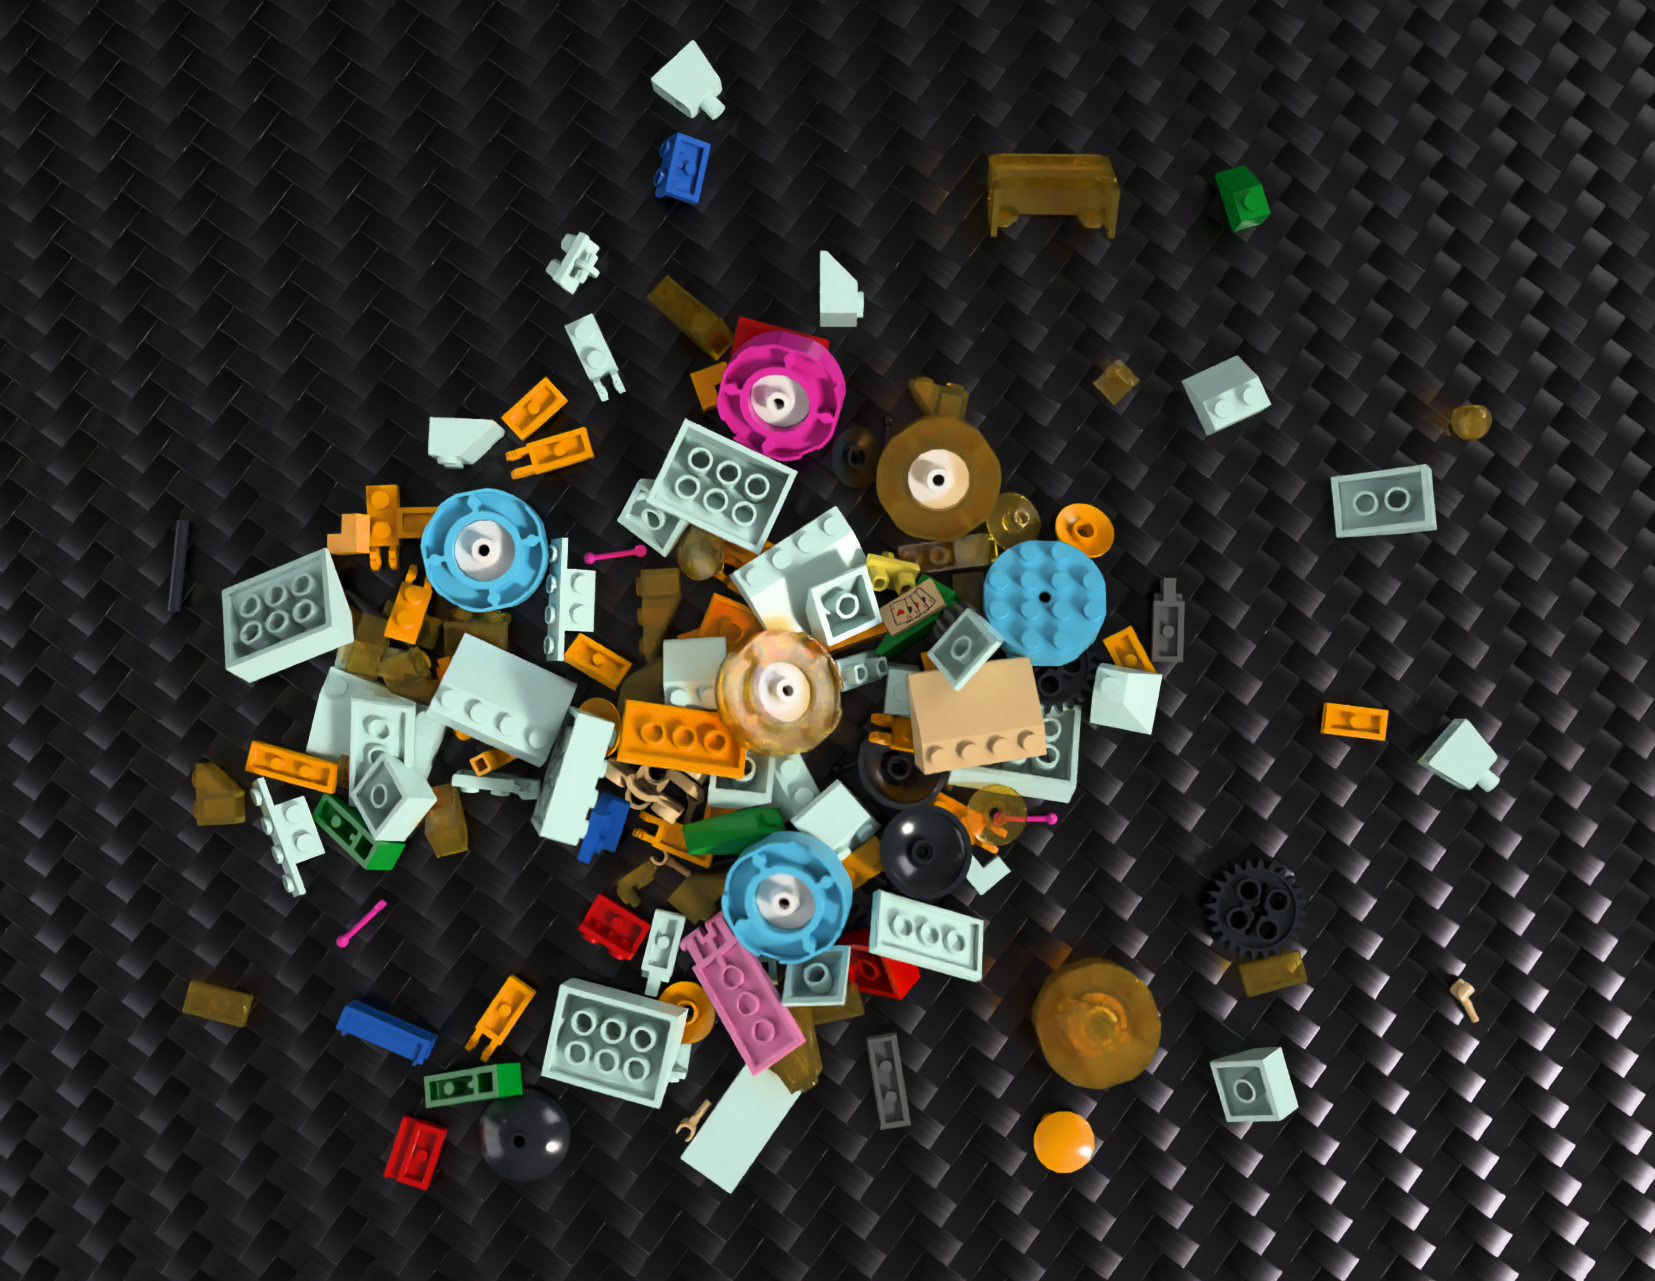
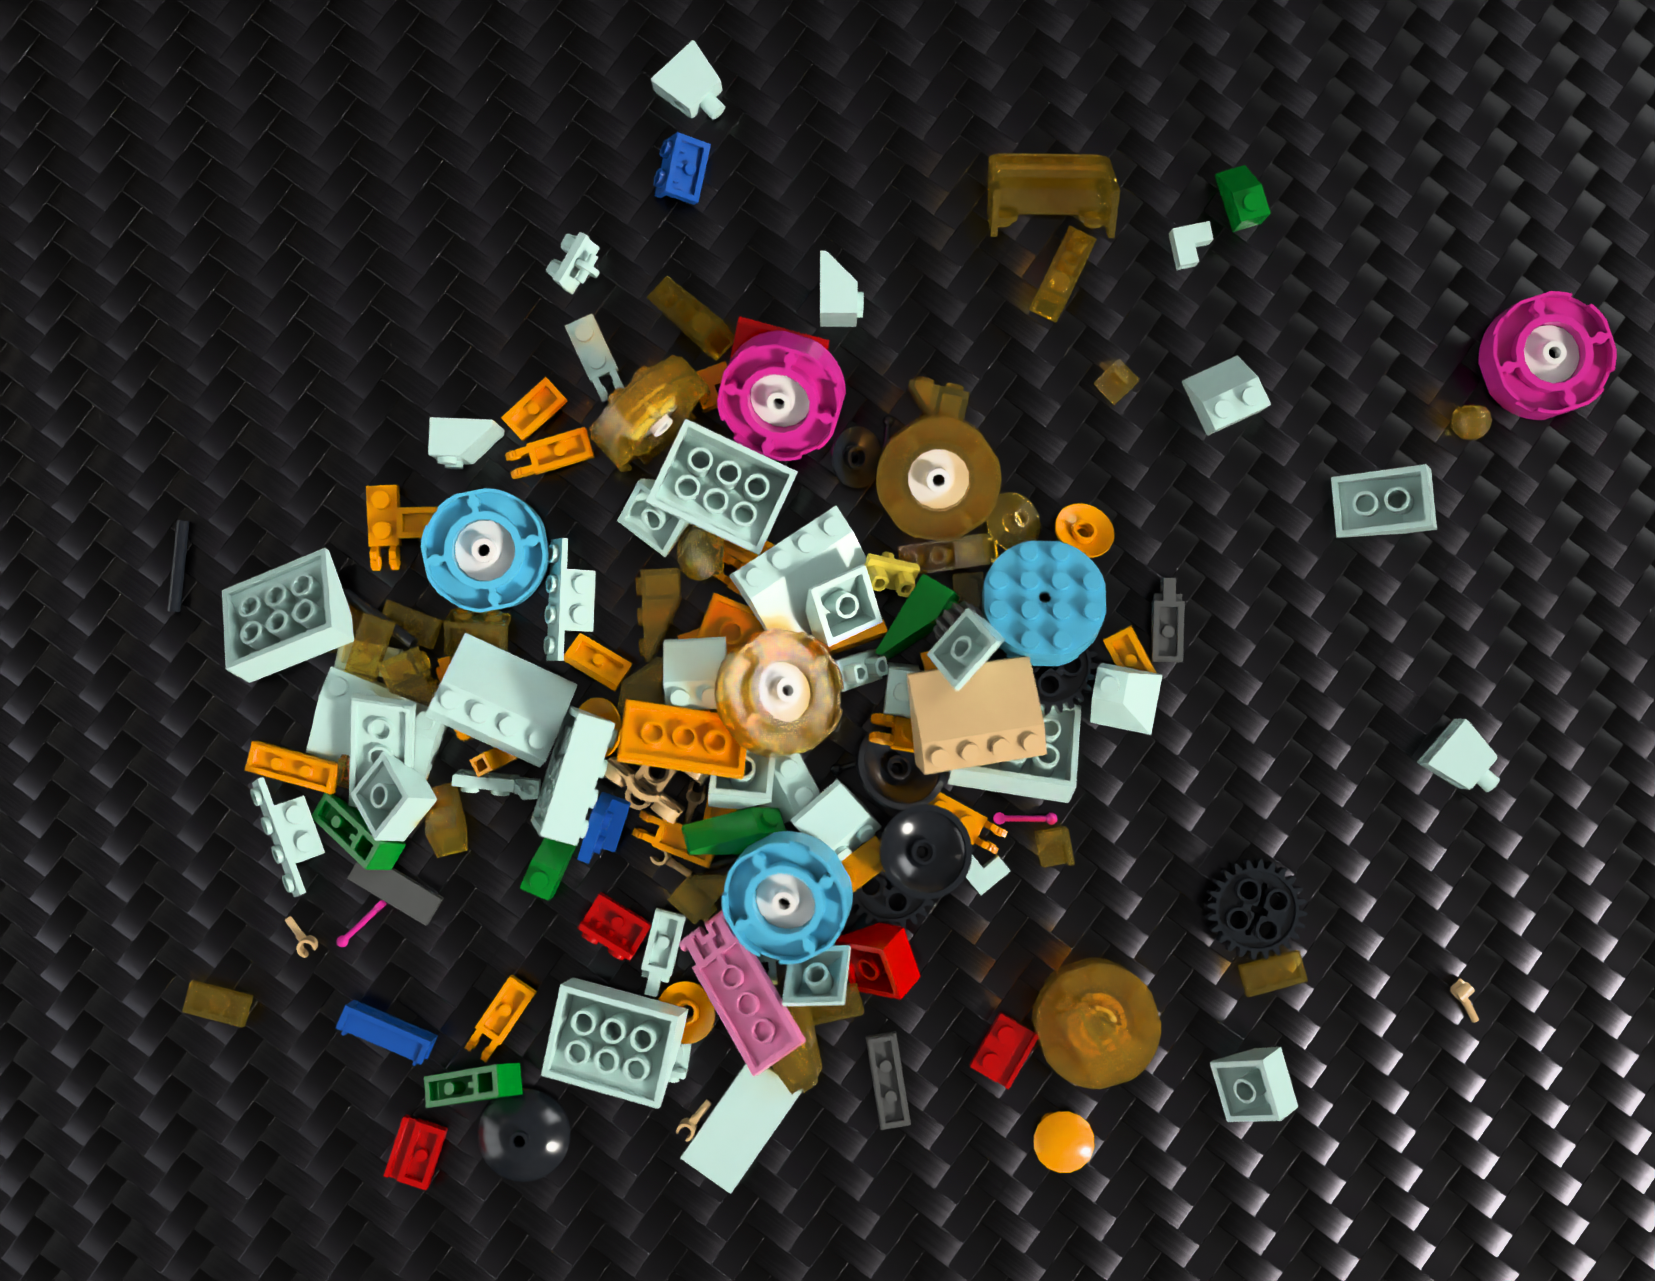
(217, 797): clear yellow slope -> none
(301, 937): none -> tan hand
(354, 536): light orange piece -> none
(398, 891): none -> dark grey tile
(409, 609): light orange hinge -> none
(547, 868): none -> green slope
(640, 551): dark pink hinge -> none
(640, 877): clear yellow bracket -> none
(649, 412): none -> clear yellow piece
(685, 783): tan tile -> none
(912, 608): tan tile -> none
(926, 936): light aqua tile -> none
(1004, 1050): none -> red plate
(1006, 825): clear yellow dish -> none
(1054, 846): none -> clear yellow panel
(1062, 274): none -> clear yellow slope
(1186, 239): none -> light aqua piece
(1354, 721): light orange plate -> none
(1547, 355): none -> dark pink piece

